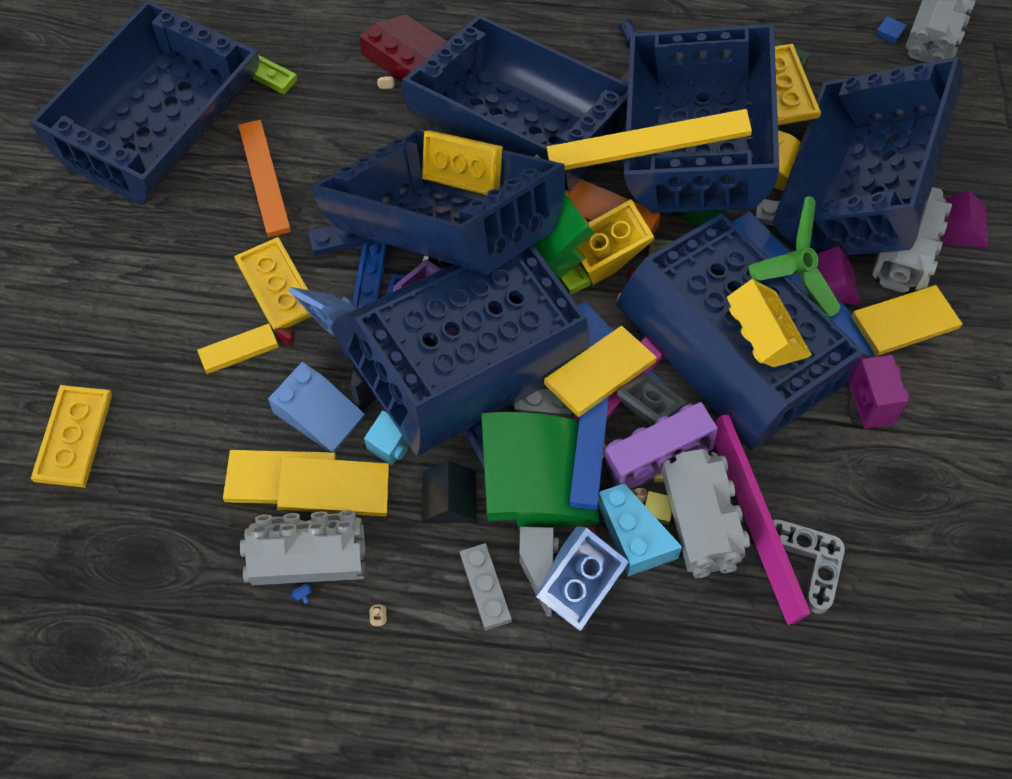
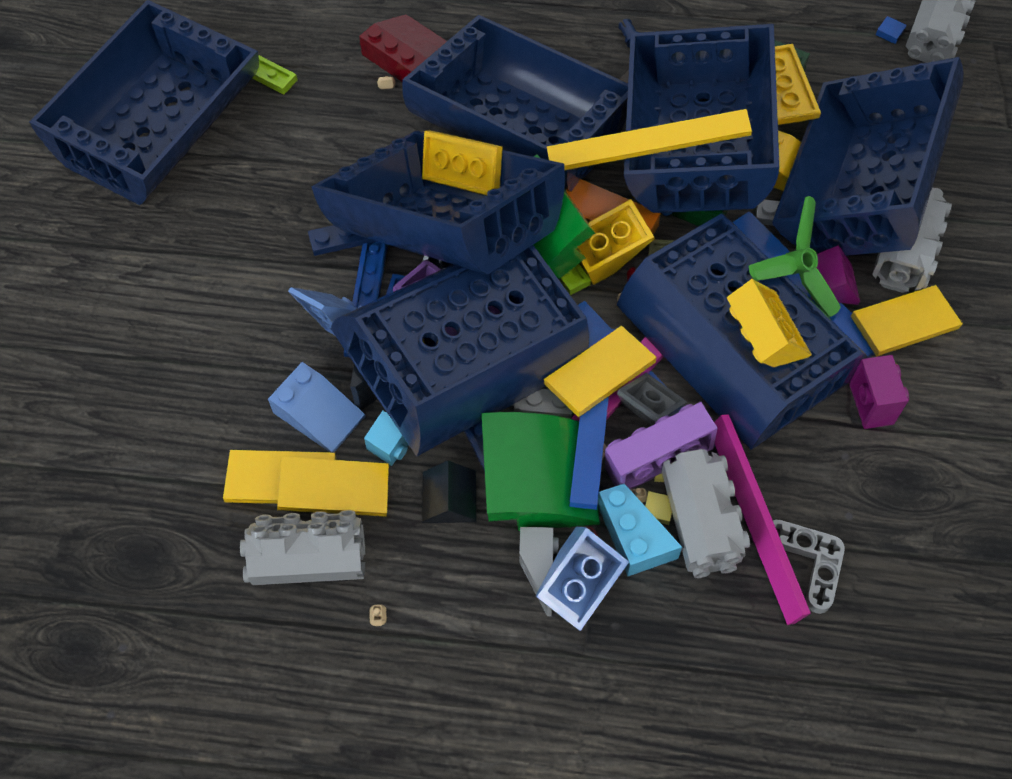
(72, 436): yellow tile -> none
(237, 348): yellow tile -> none
(264, 179): orange tile -> none
(270, 276): yellow tile -> none
(285, 336): dark red rock -> none
(302, 592): blue rock -> none
(485, 587): light grey plate -> none
(966, 221): magenta slope -> none

